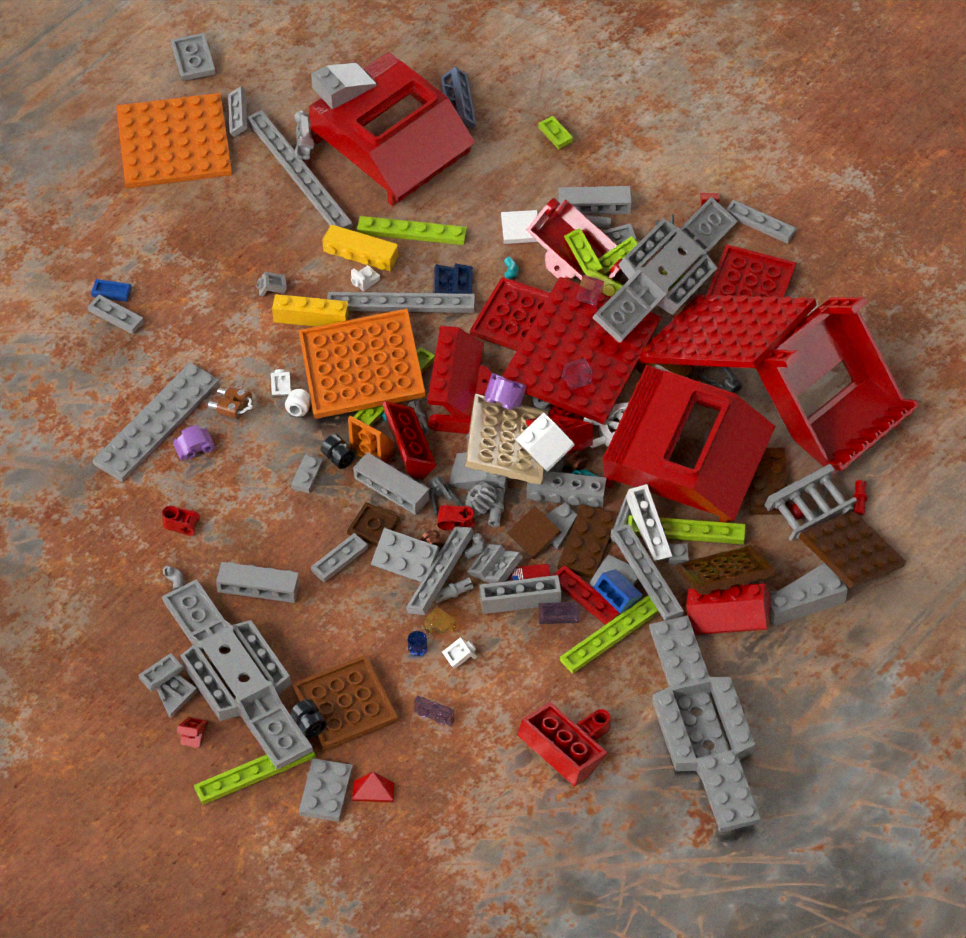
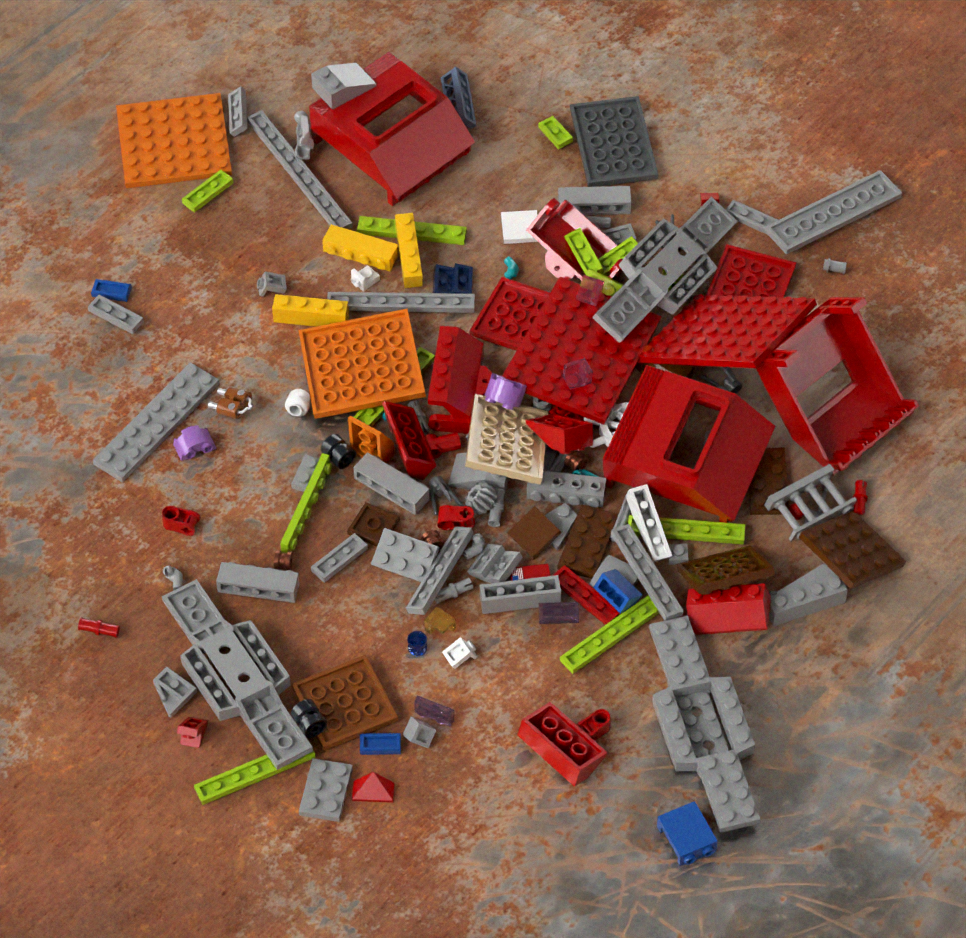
(98, 627): none -> red pin
(161, 672): light grey plate -> none
(193, 56): light grey plate -> none
(207, 191): none -> lime plate
(280, 383): white bracket -> none
(283, 560): none -> copper wheel
(308, 498): none -> lime plate
(380, 743): none -> blue tile
(408, 250): none -> yellow brick
(419, 732): none -> light grey panel
(443, 443): none -> red piece
(545, 442): white slope -> none
(613, 141): none -> dark grey plate
(688, 833): none -> blue panel
(833, 212): none -> light grey plate
(834, 266): none -> light grey pin

